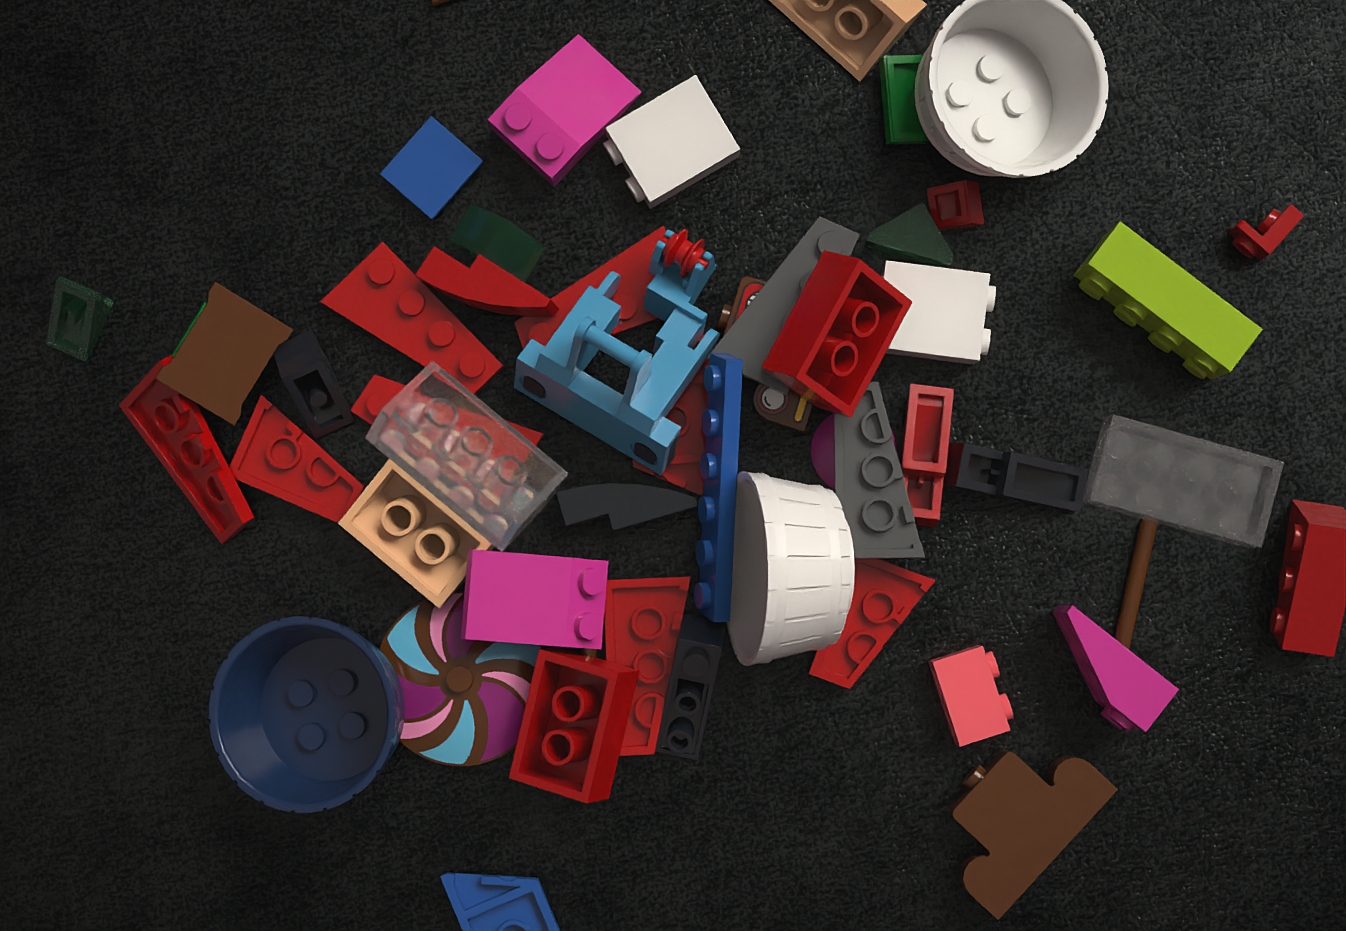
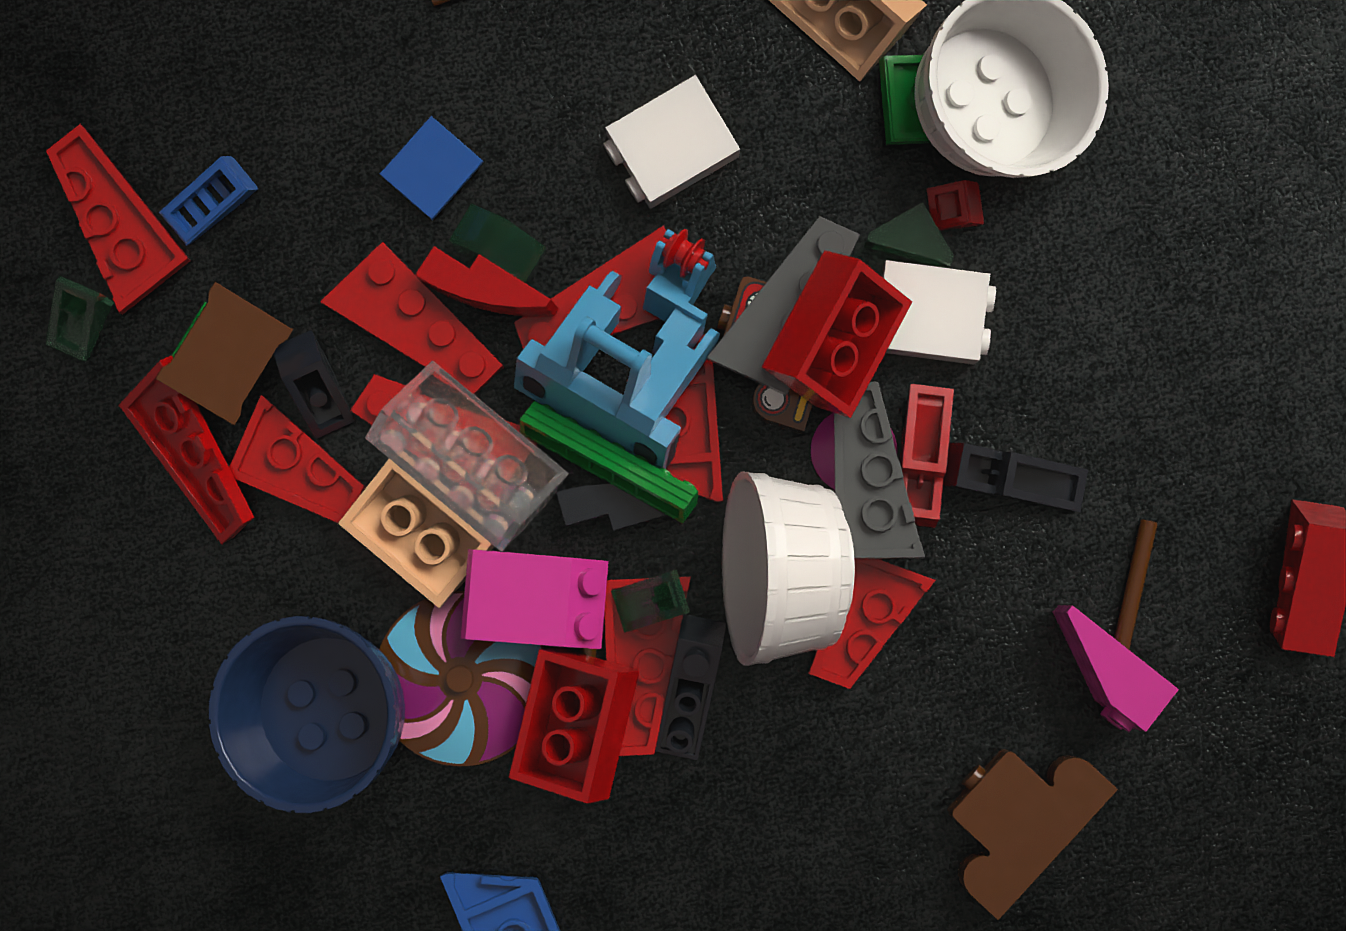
(122, 231): none -> red wing
(235, 174): none -> blue slope
(563, 109): dark pink slope -> none
(609, 461): none -> green piece
(650, 601): none -> slope
(719, 473): blue plate -> none
(970, 695): coral brick -> none
(1166, 303): lime brick -> none
(1182, 481): clear brick -> none
(1273, 229): red bracket -> none

